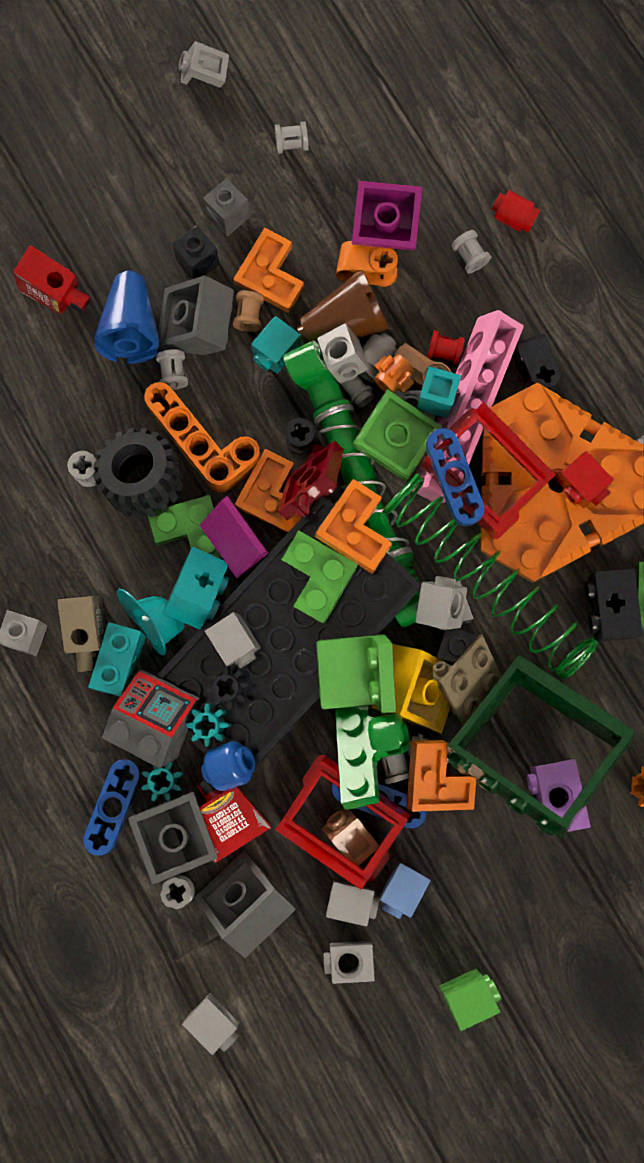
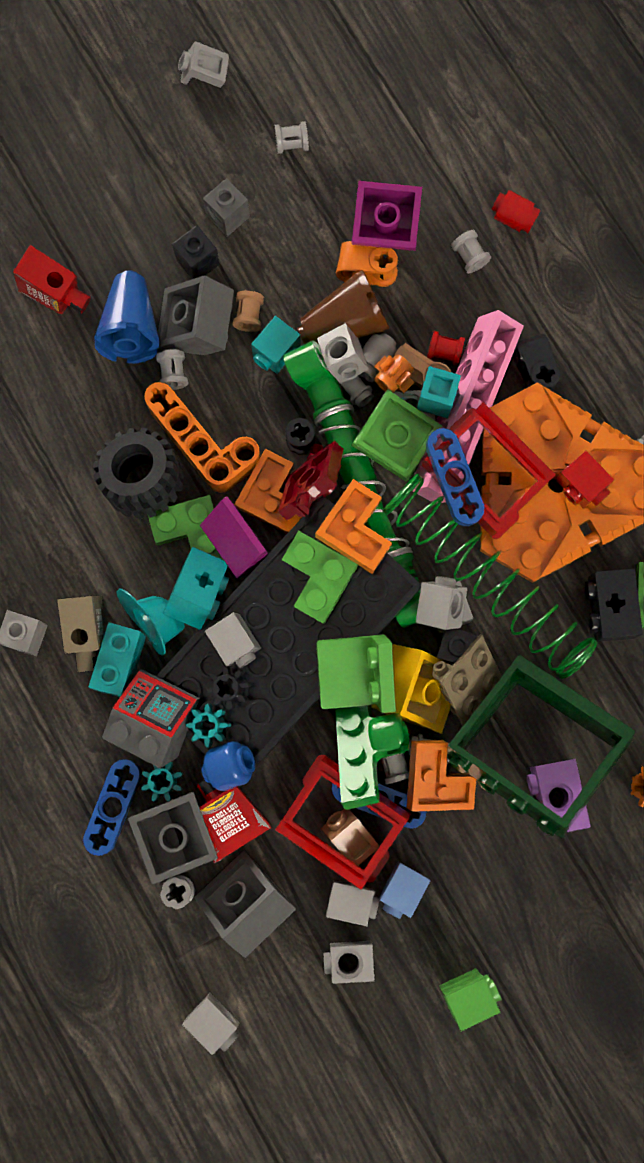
(77, 463): light grey bush -> none
(263, 274): orange plate -> none

